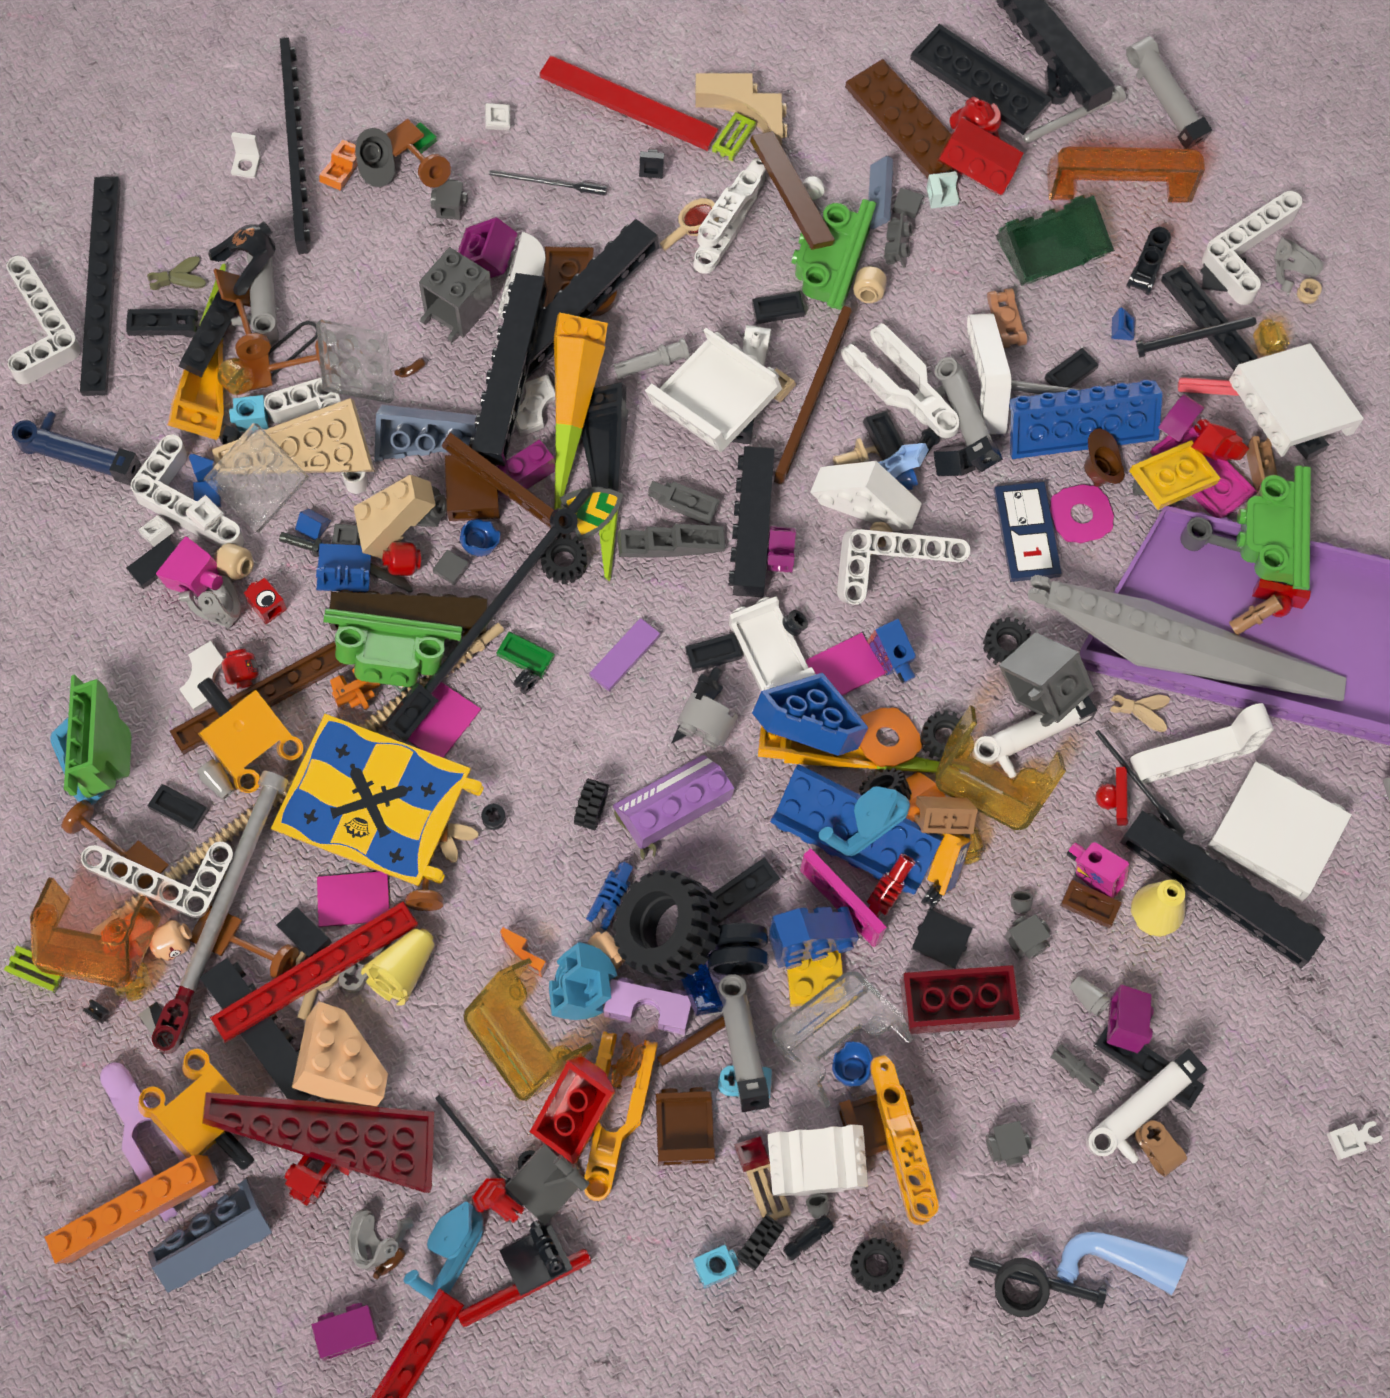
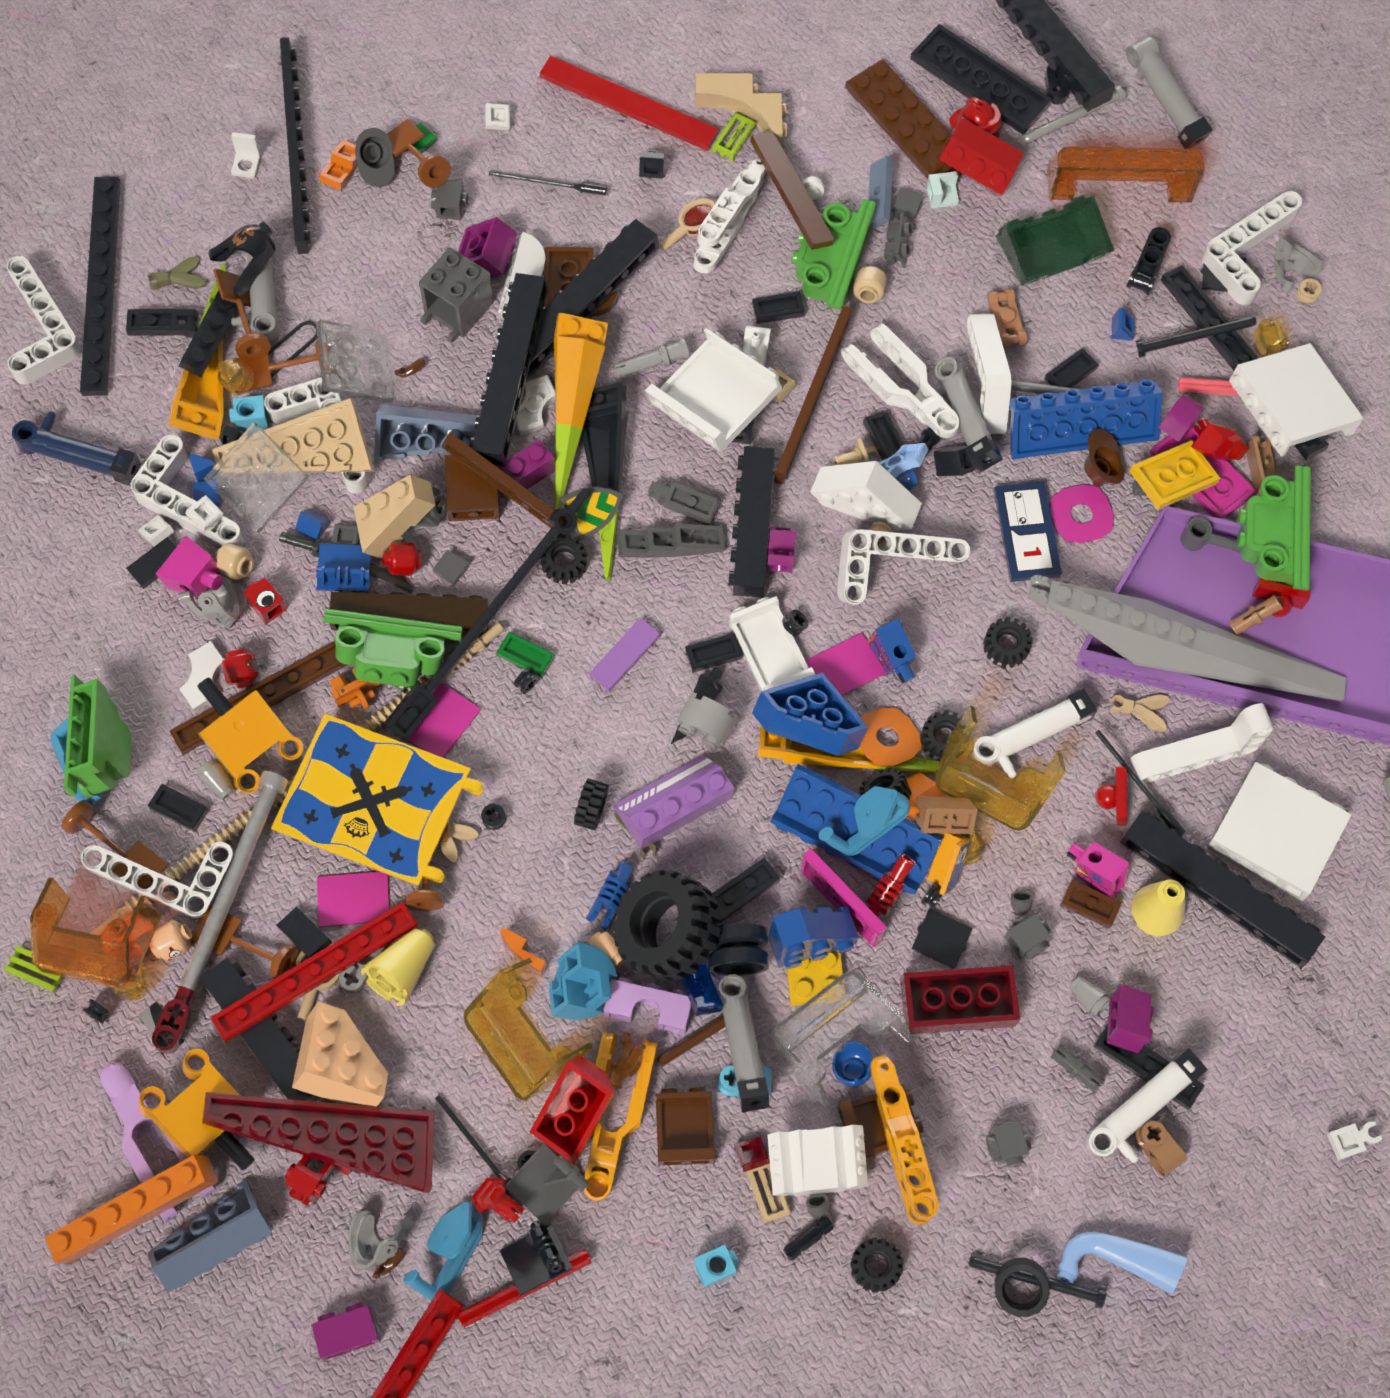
(479, 537): blue hair -> none
(760, 1242): black tyre -> none
(1046, 678): dark grey container -> none

